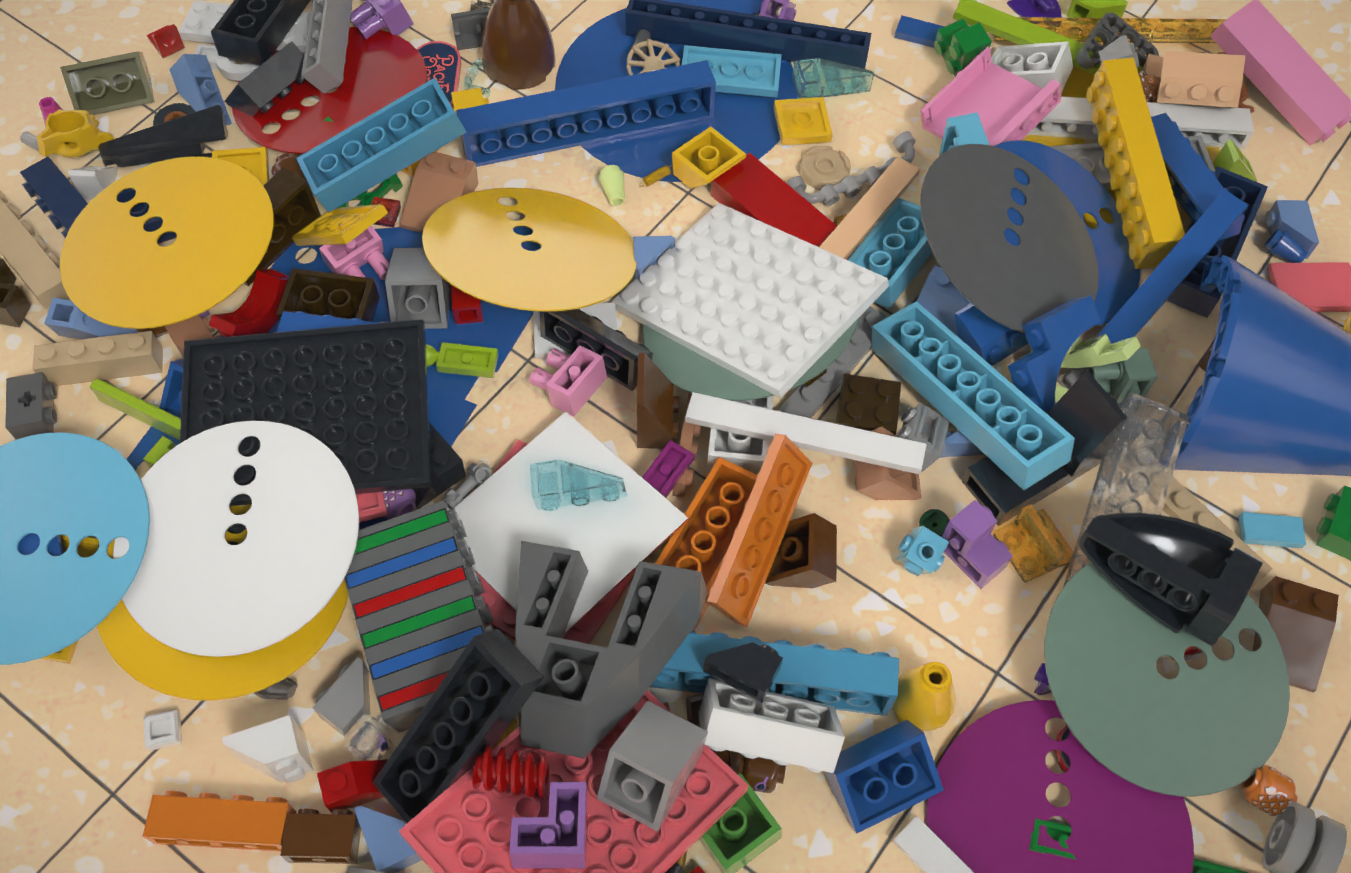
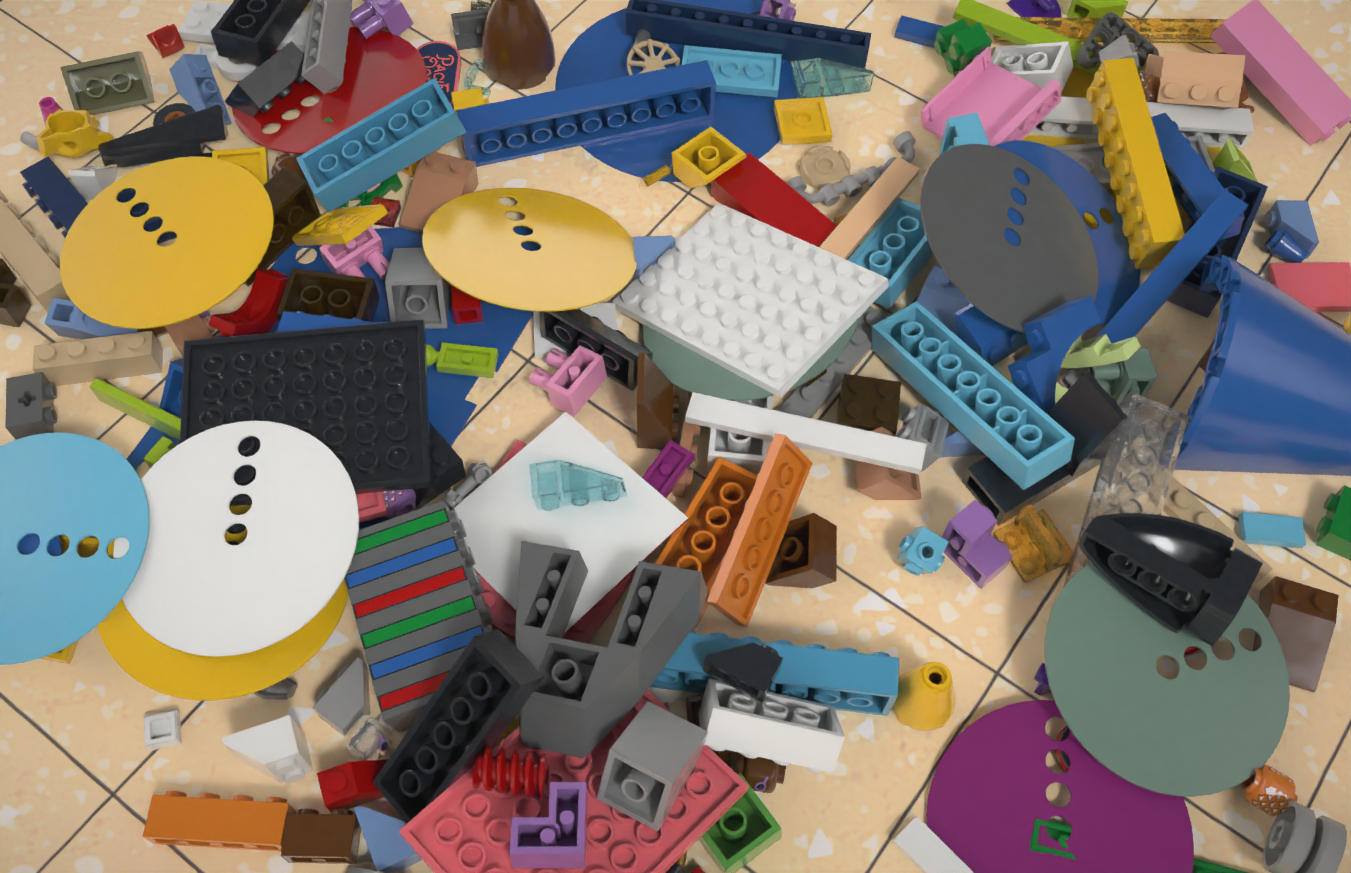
(613, 184): yellowish green cone -> none
(884, 775): blue slope -> none
(935, 521): dark green tile -> none

